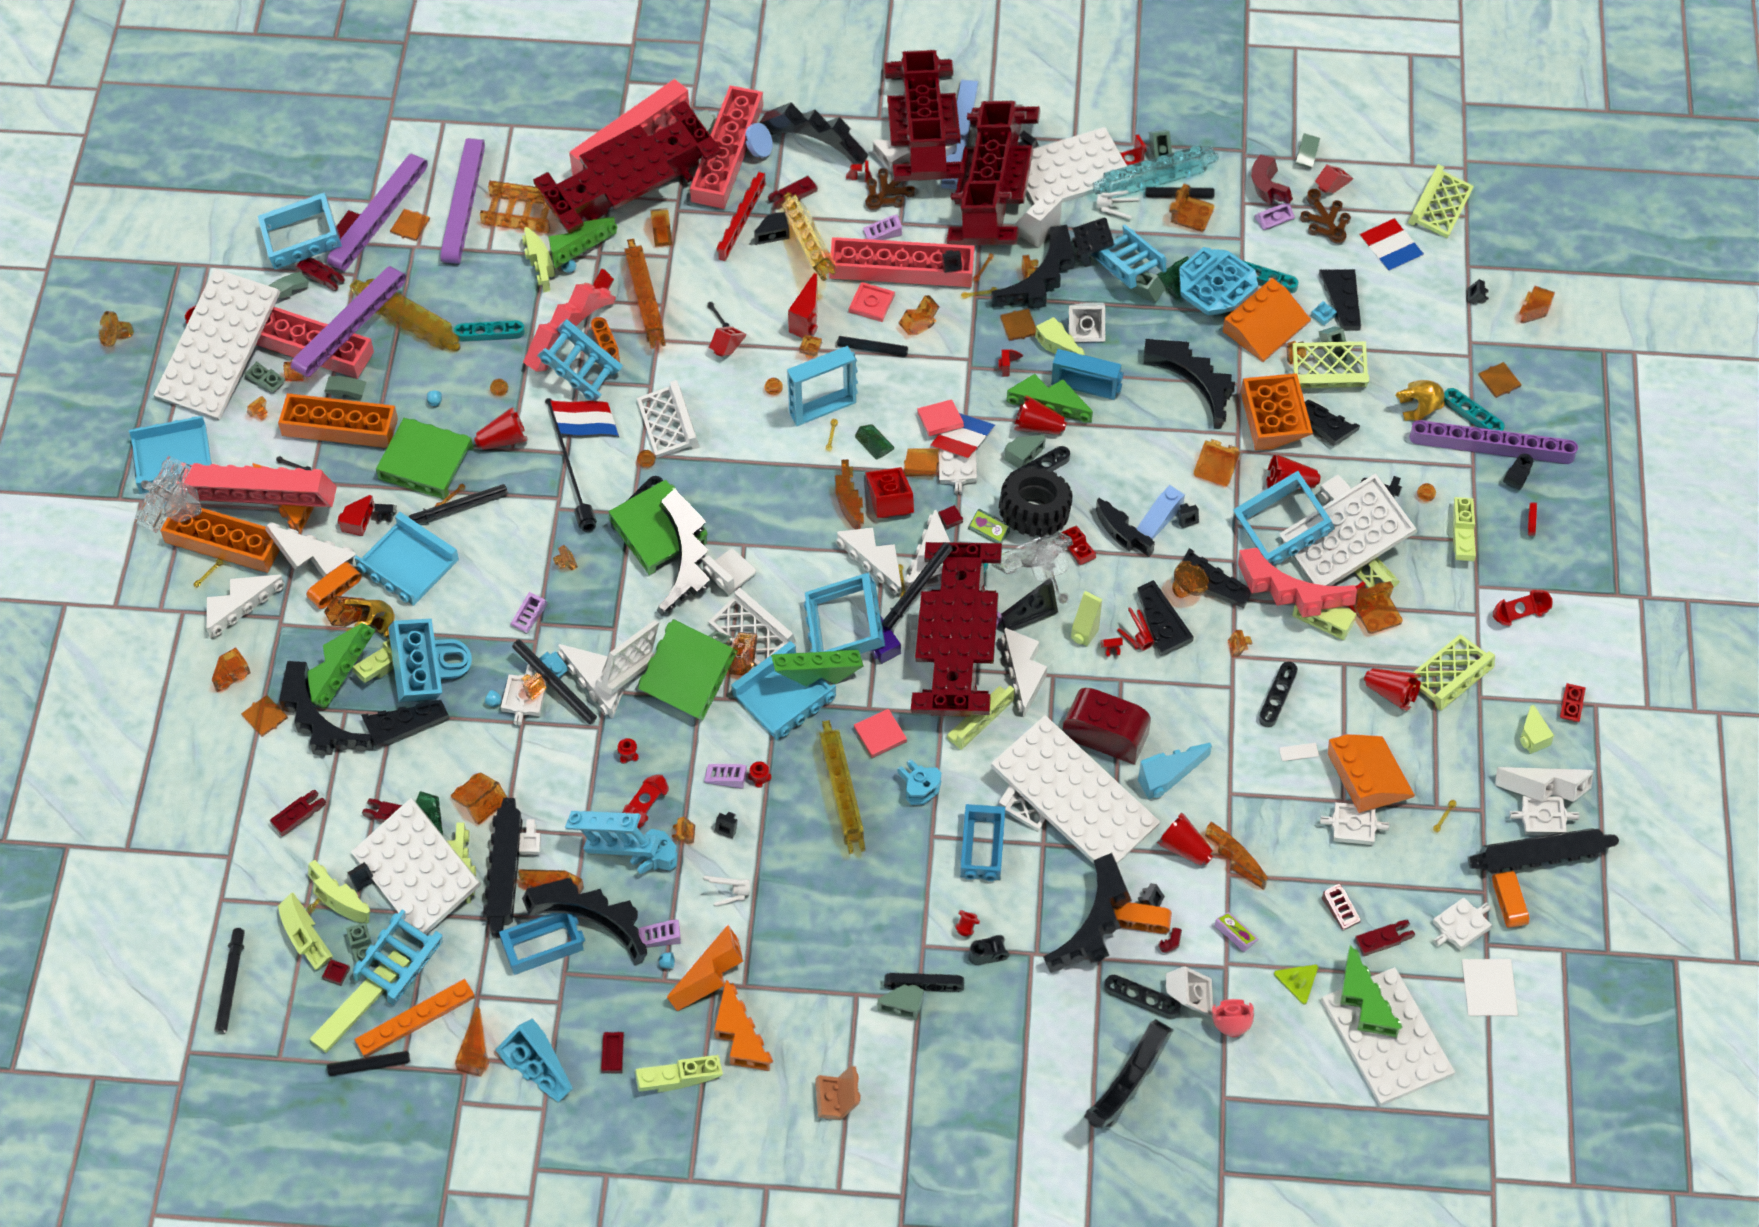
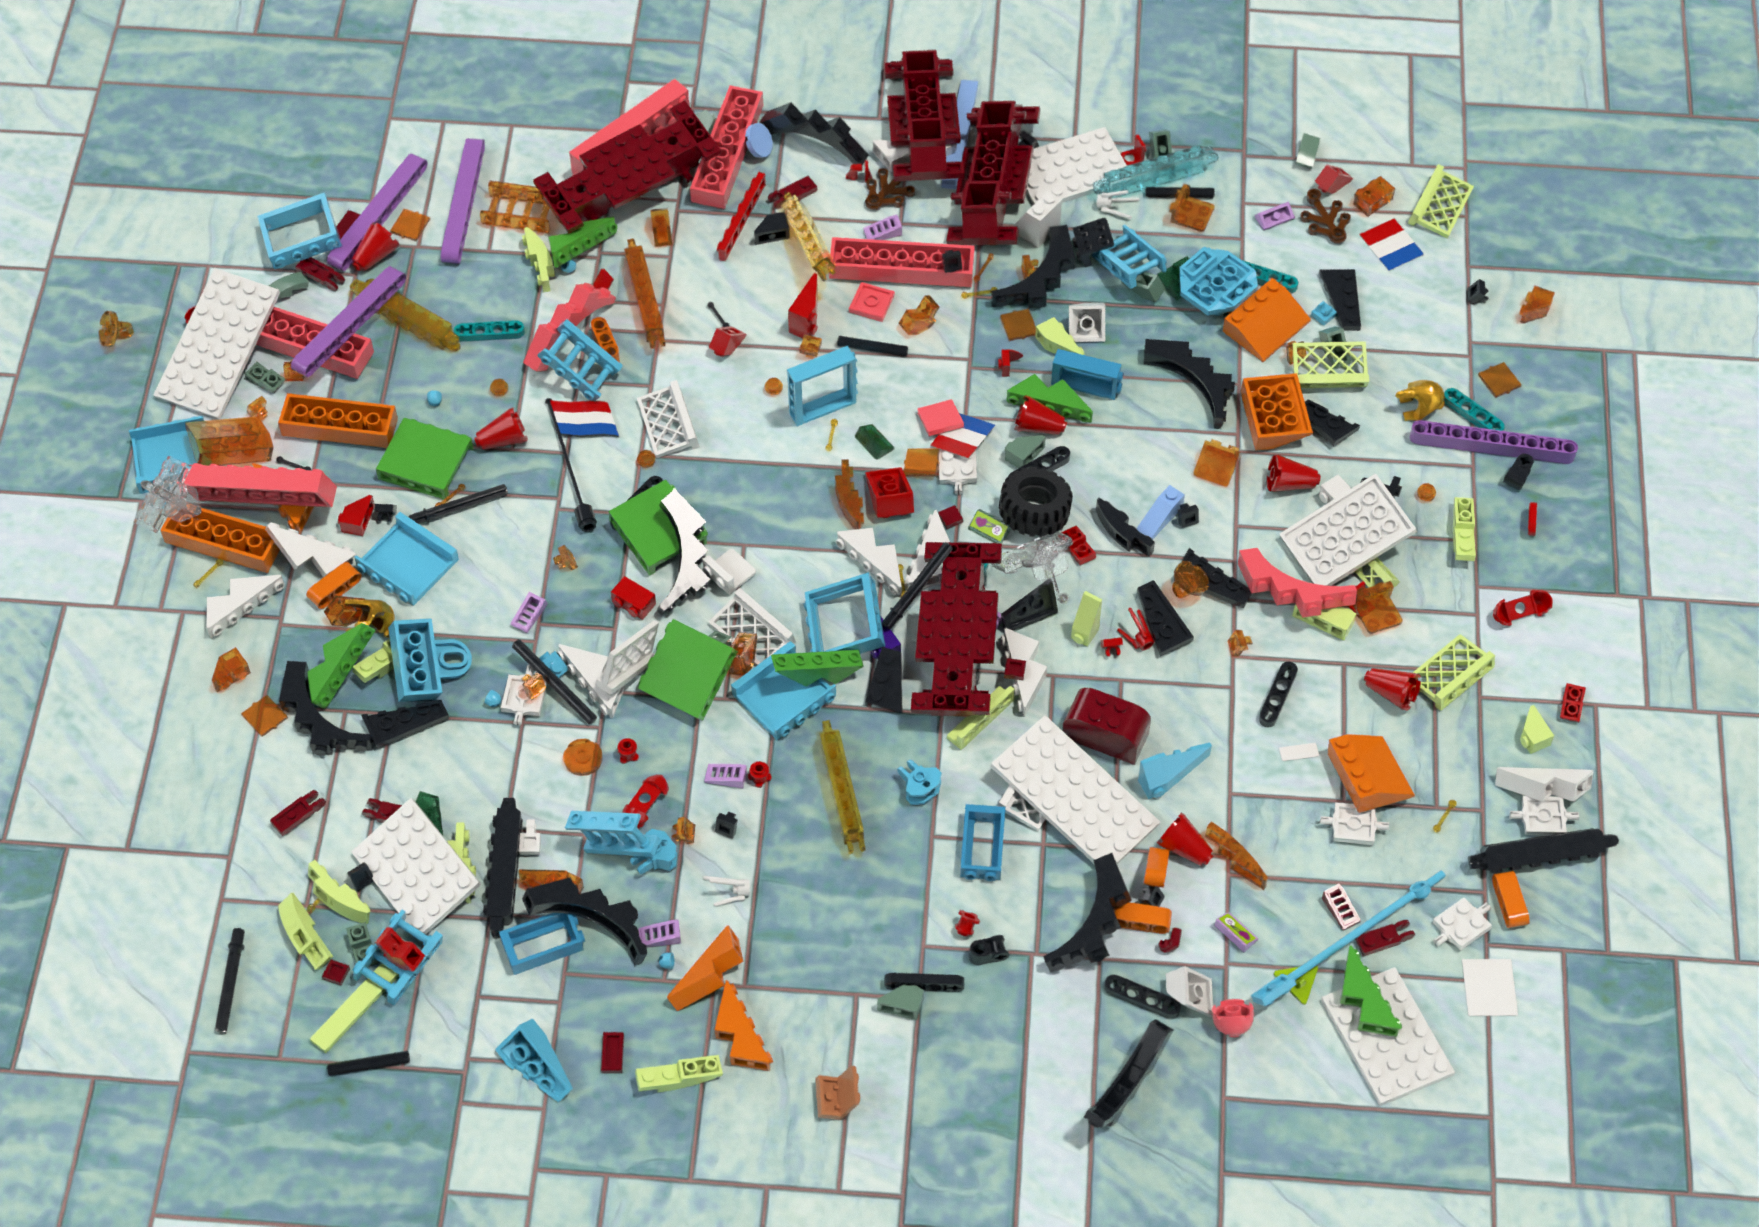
(230, 441): none -> clear orange slope
(345, 385): sand green slope -> none
(373, 247): none -> red cone
(399, 952): none -> red brick
(414, 1018): orange plate -> none
(473, 1051): clear orange slope -> none
(480, 796): clear orange bracket -> none
(583, 757): none -> clear orange tile
(633, 598): none -> red brick
(880, 733): coral tile -> none
(886, 683): none -> black wing
(1015, 669): none -> dark red tile
(1156, 867): none -> orange beam
(1262, 174): dark red arch -> none
(1271, 496): medium azure window -> none
(1283, 983): none -> medium azure bar
(1373, 196): none -> clear orange brick

